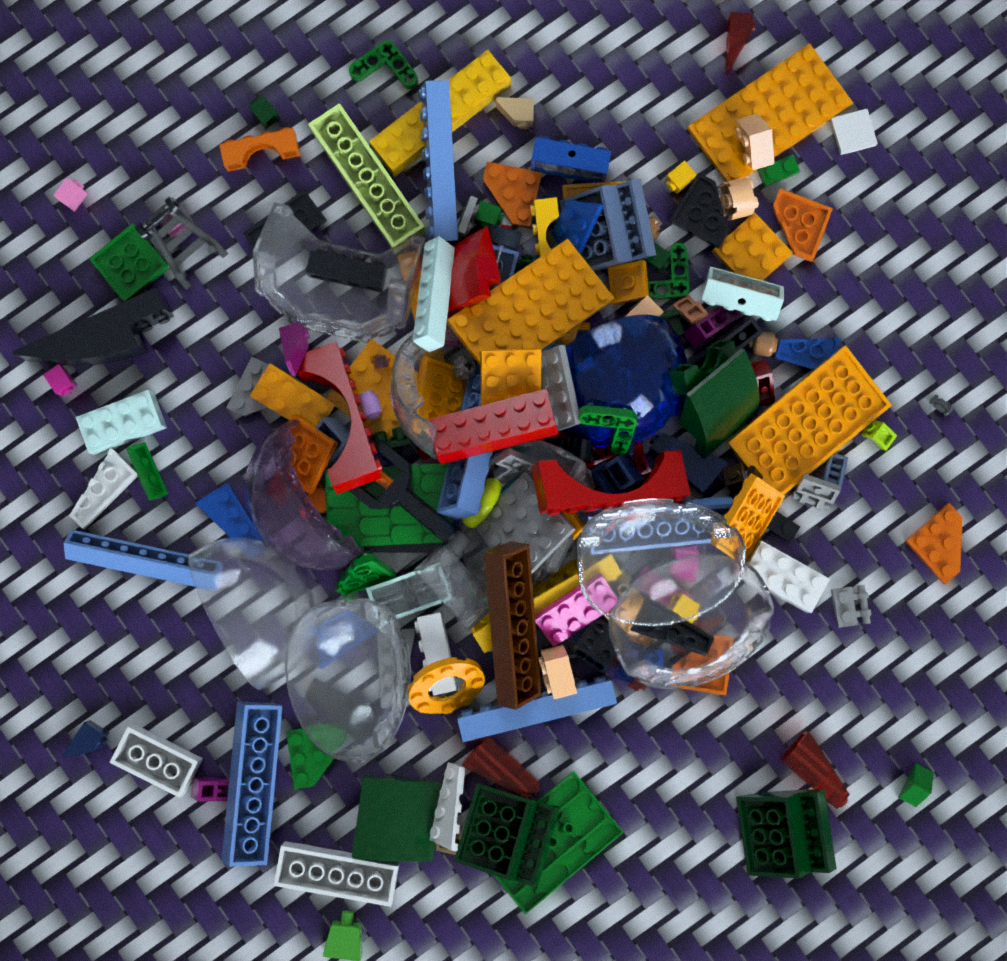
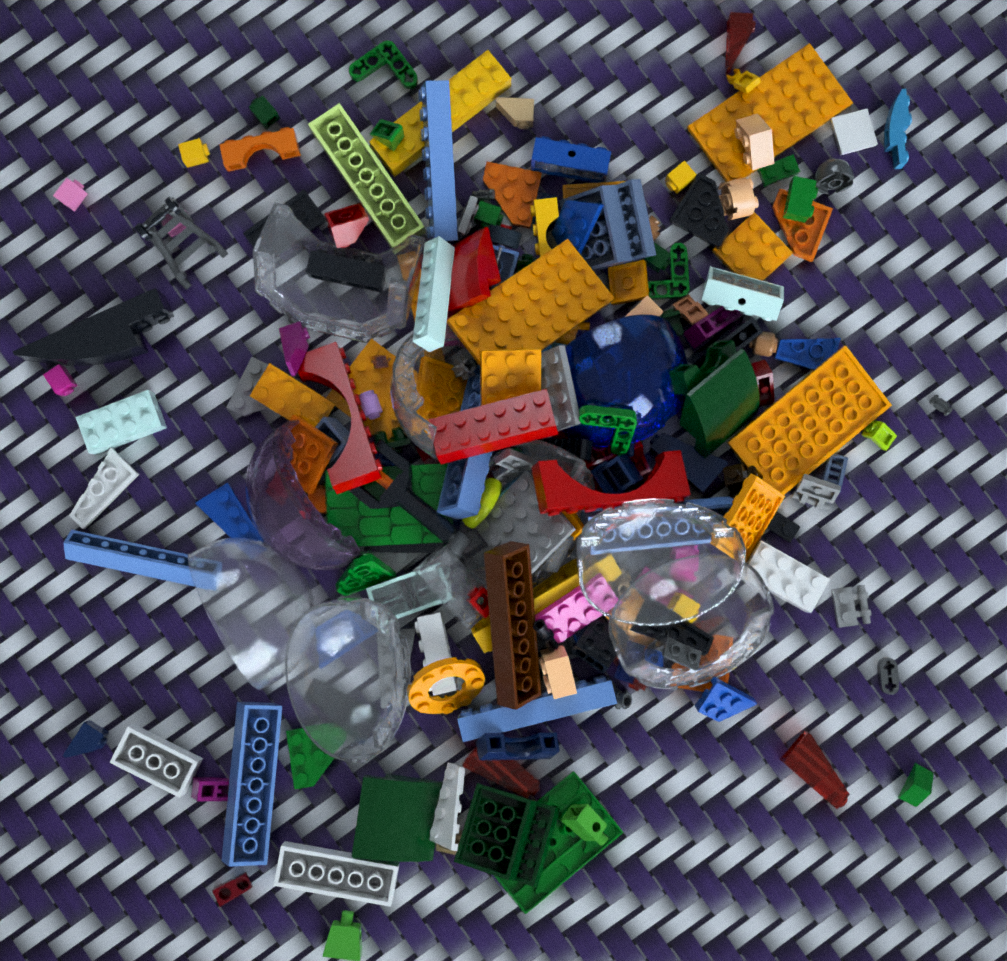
(129, 263): green plate -> none
(147, 471): green plate -> none
(194, 152): none -> yellow brick
(232, 888): none -> dark red leg
(346, 224): none -> slope
(388, 133): none -> green slope
(474, 594): none -> red brick
(484, 194): none -> dark grey piece
(498, 747): none -> dark blue arch
(545, 635): none -> black axle
(585, 823): none -> bright green torso
(623, 699): none -> dark grey plate
(679, 652): none -> dark grey bracket
(723, 701): none -> wing
(743, 82): none -> yellow plate
(786, 833): dark green slope -> none
(800, 199): none -> green brick
(834, 175): none -> dark grey cylinder
(883, 676): none -> dark grey beam
(896, 124): none -> dark azure slope
(940, 543): orange plate -> none

